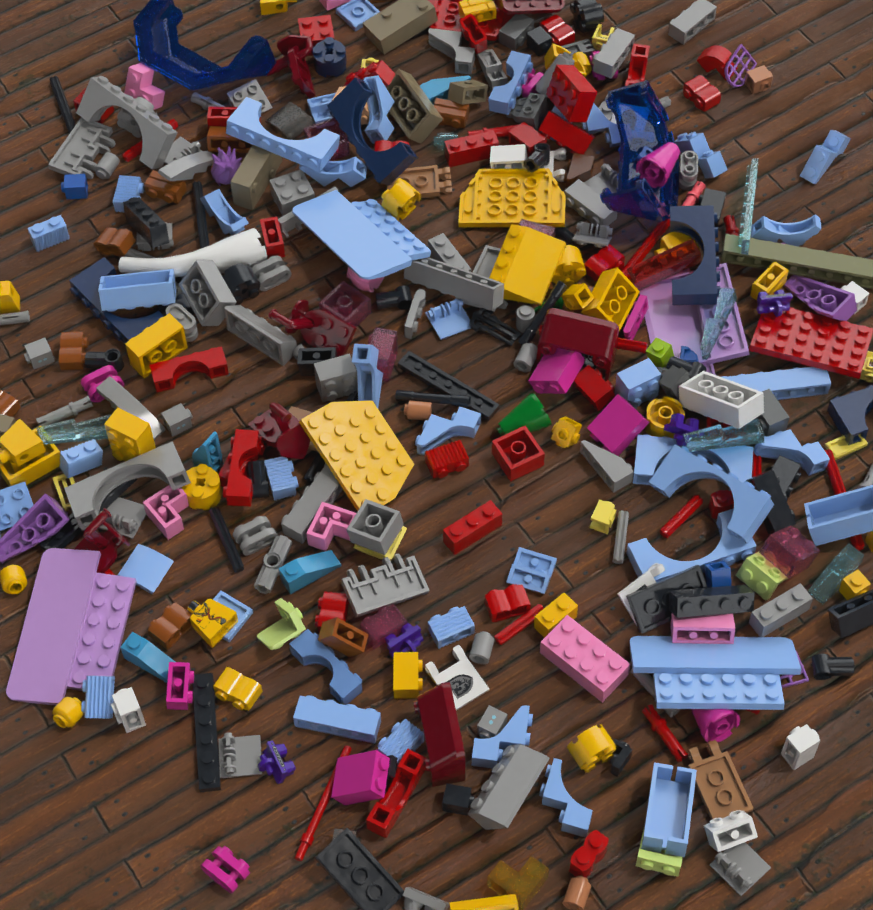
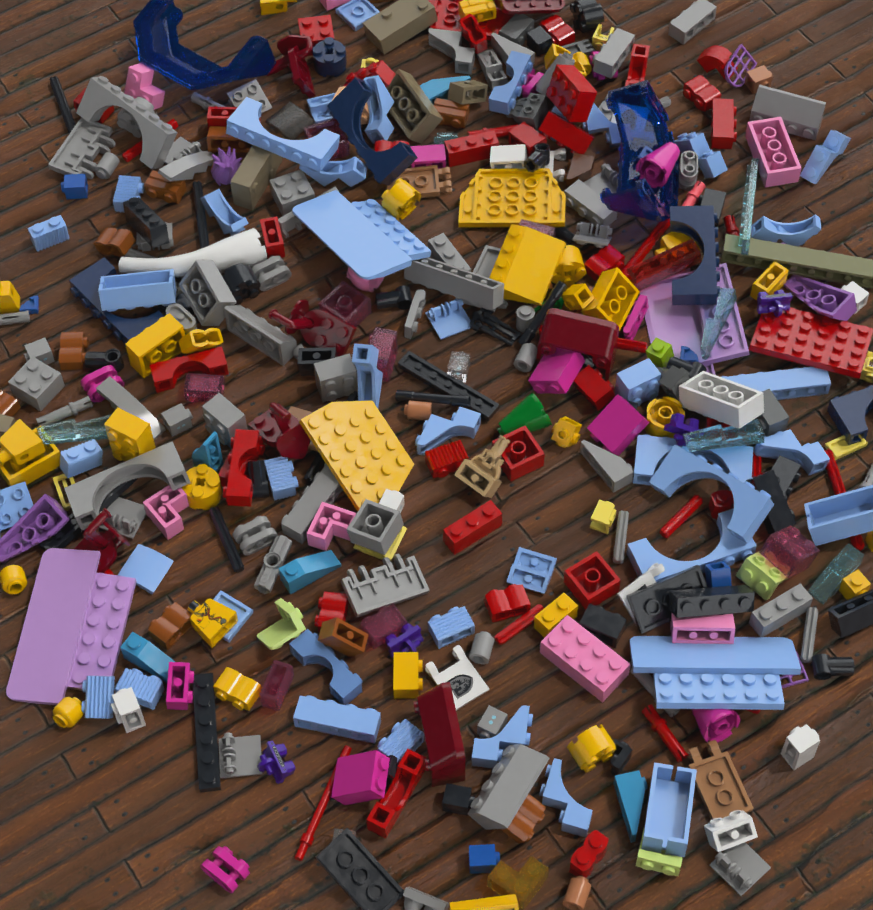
(31, 305): none -> blue tile
(36, 383): none -> light grey brick
(146, 688): none -> light blue brick
(200, 340): none -> yellow brick
(203, 387): none -> clear pink brick
(223, 418): none -> light grey brick
(276, 685): none -> clear pink brick
(393, 500): none -> white brick
(429, 155): none -> dark pink brick
(459, 365): none -> clear brick
(483, 858): none -> blue brick
(484, 470): none -> tan brick
(504, 47): none -> light grey slope
(528, 815): none -> dark orange brick
(592, 580): none -> red brick
(603, 624): none -> black brick
(630, 793): none -> dark azure slope
(723, 123): none -> brick
(775, 152): none -> bright pink brick
(799, 113): none -> light grey slope
(809, 634): none -> light grey axle

